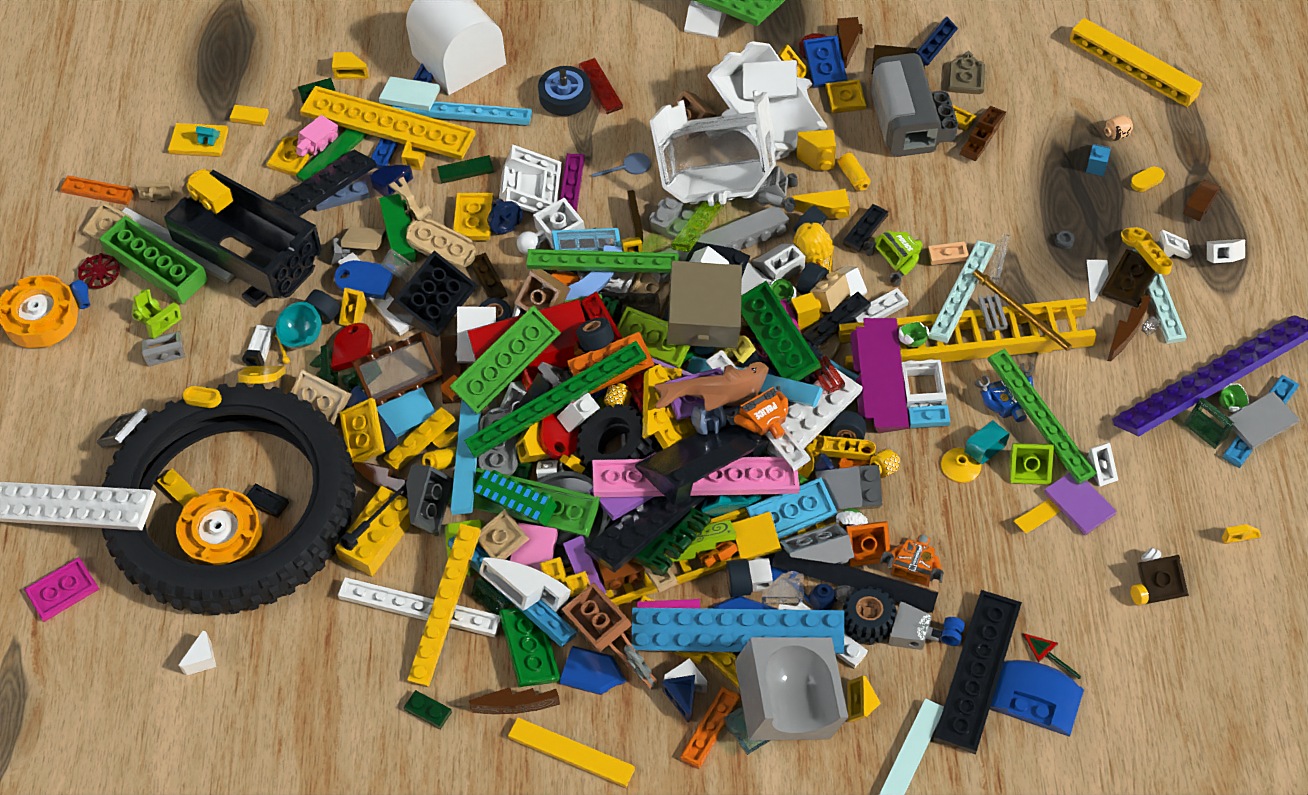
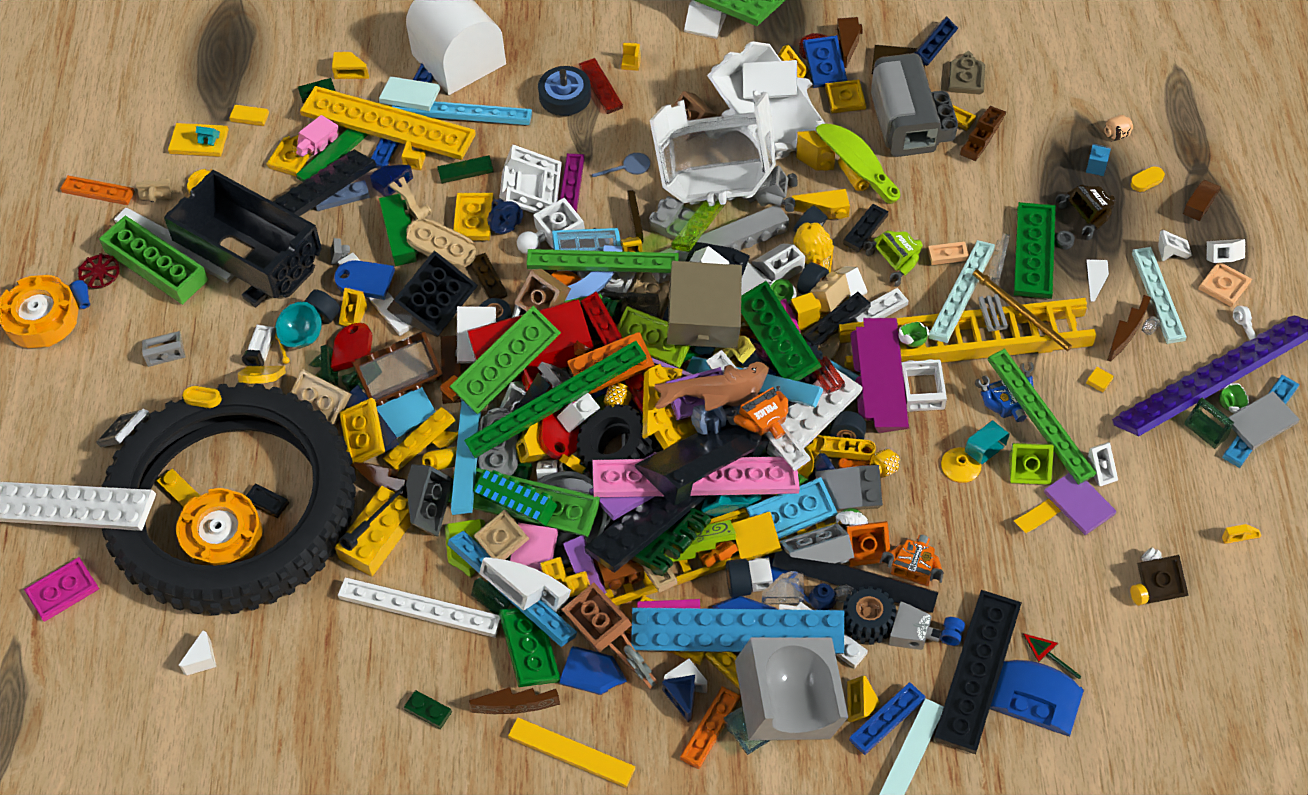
(103, 220): tan tile -> none
(145, 307): lime tile -> none
(210, 192): yellow brick -> none
(363, 238): tan tile -> none
(399, 265): clear tile -> none
(444, 605): yellow plate -> none
(595, 334): black wheel -> none
(631, 56): none -> yellow panel
(859, 158): none -> lime plant
(887, 718): none -> blue plate
(929, 416): medium azure plate -> none
(1034, 250): none -> green plate
(1092, 205): none -> dark brown torso
(1099, 379): none -> yellow tile
(1130, 279): dark brown tile -> none
(1135, 62): yellow brick -> none
(1148, 249): yellow beam -> none
(1225, 284): none -> light nougat tile
(1243, 317): none -> white plate

